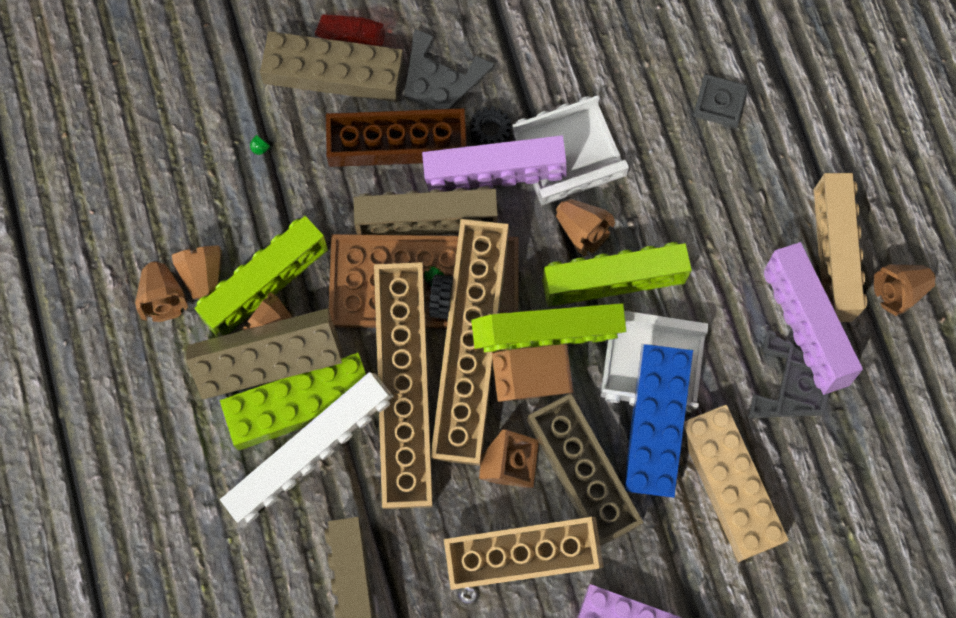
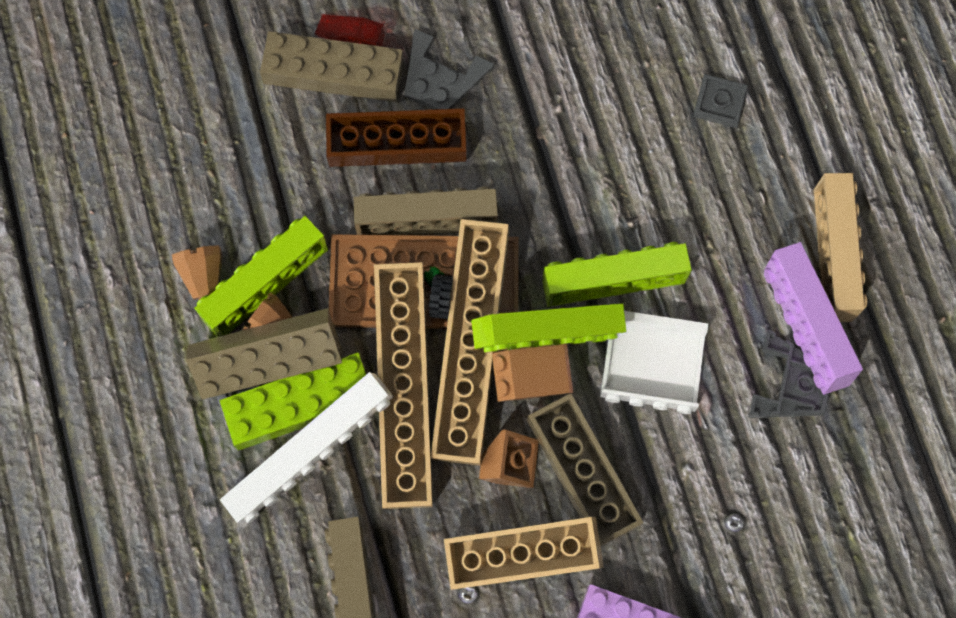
(159, 294): medium nougat cone -> none
(258, 146): green hinge -> none
(490, 116): black tyre -> none
(496, 164): lavender brick -> none
(584, 225): medium nougat cone -> none
(588, 146): white panel -> none
(658, 420): blue brick -> none
(733, 483): tan brick -> none
(902, 286): medium nougat cone -> none

